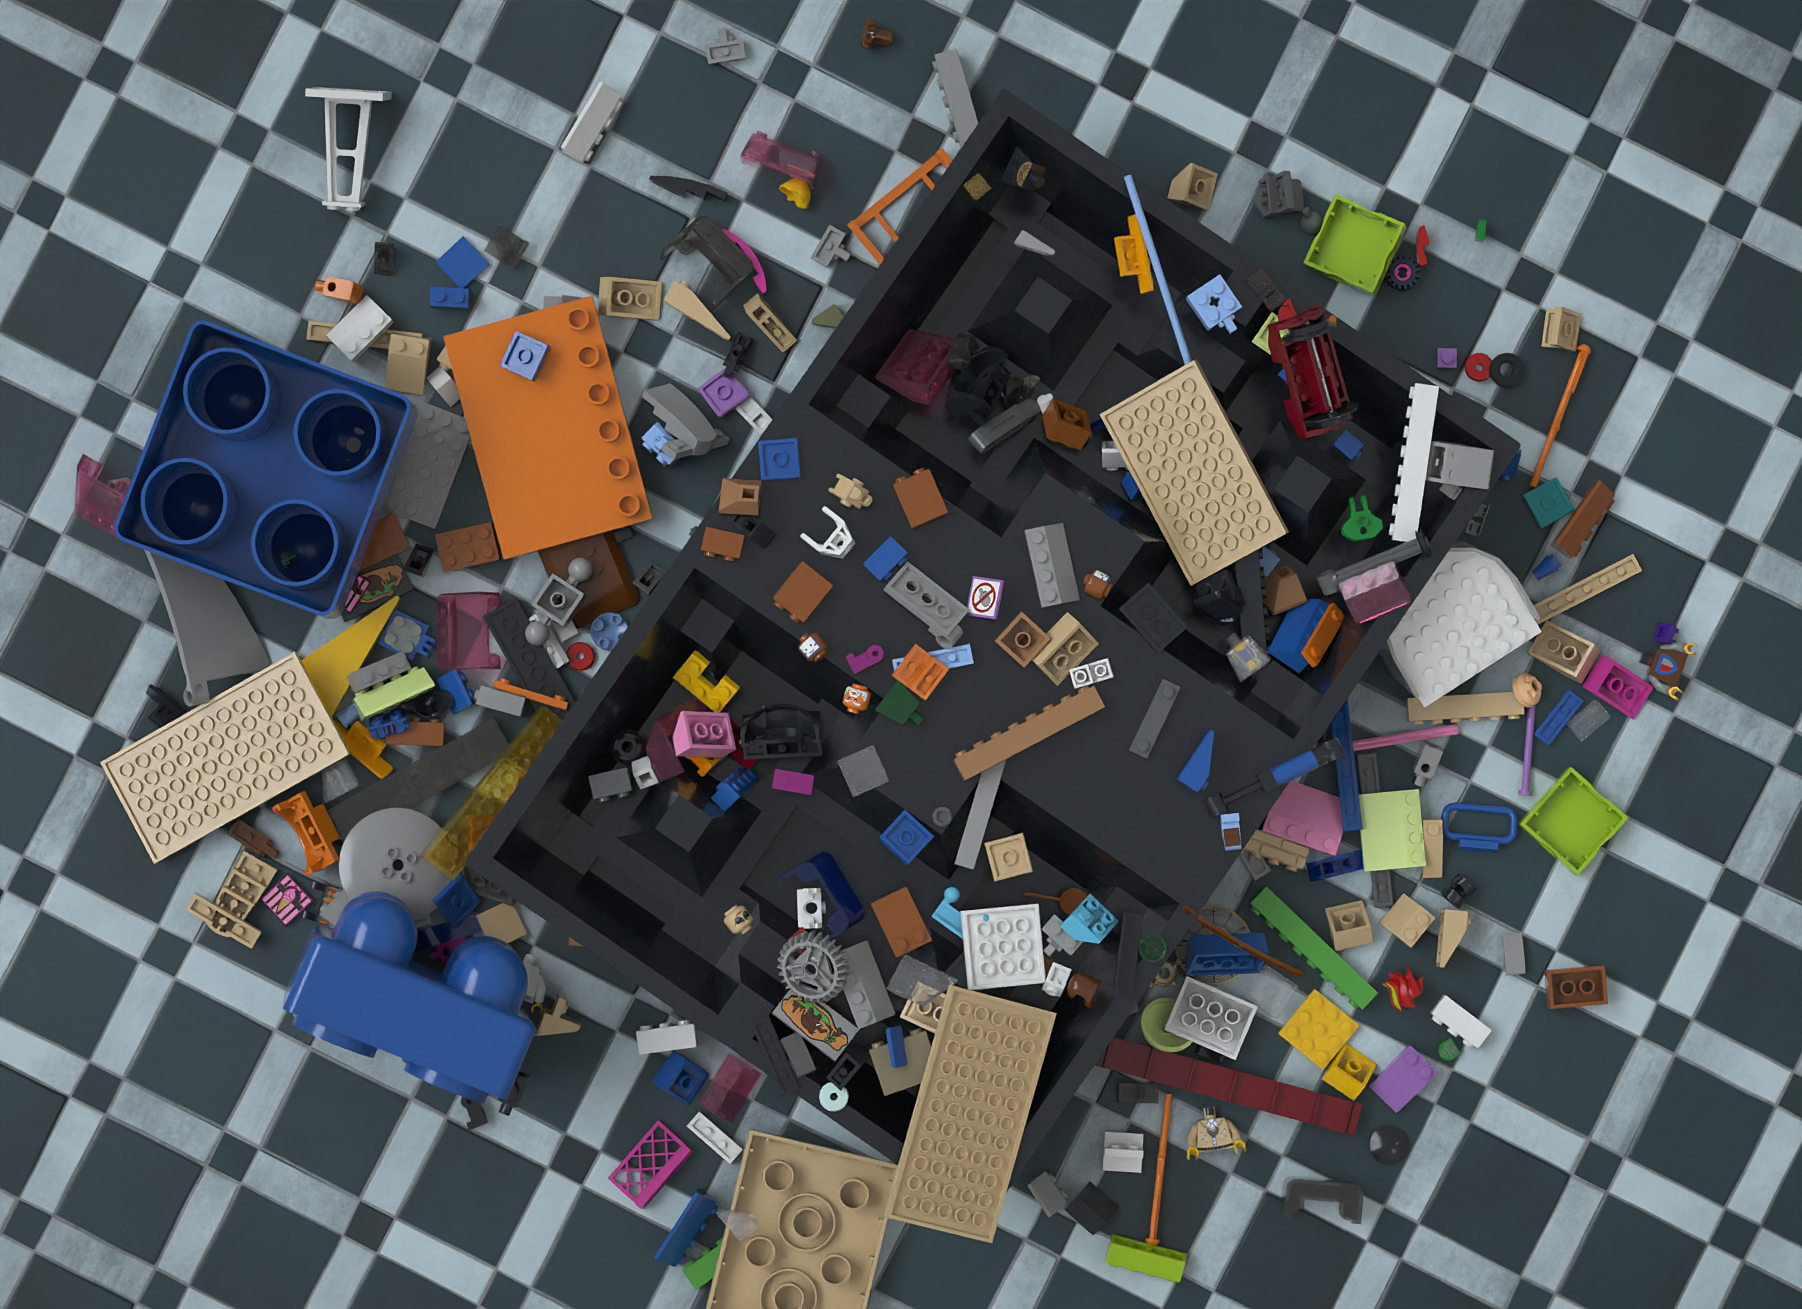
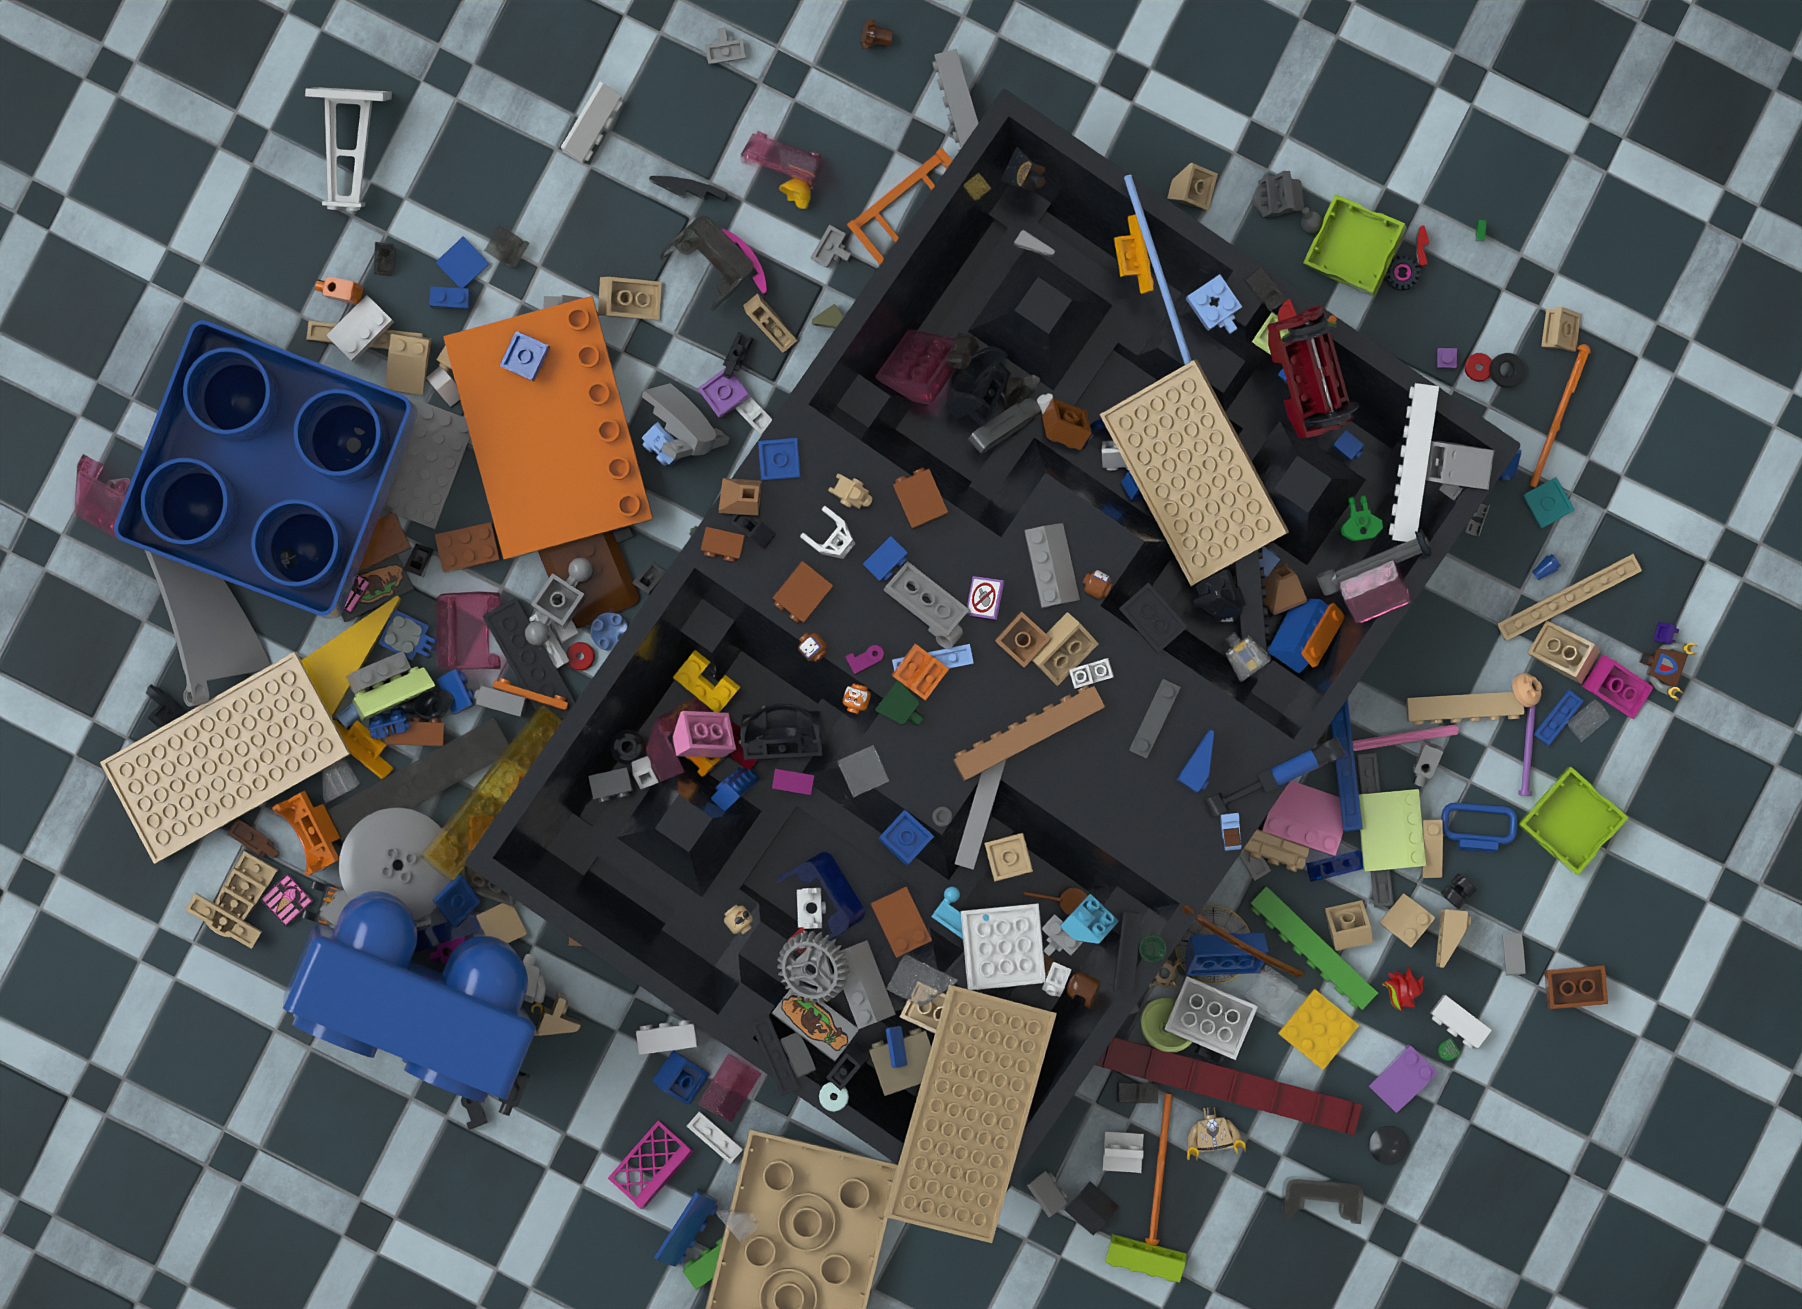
(686, 302): tan slope -> none
(1349, 1072): yellow slope -> none
(1459, 624): white piece -> none
(1583, 519): dark orange slope -> none

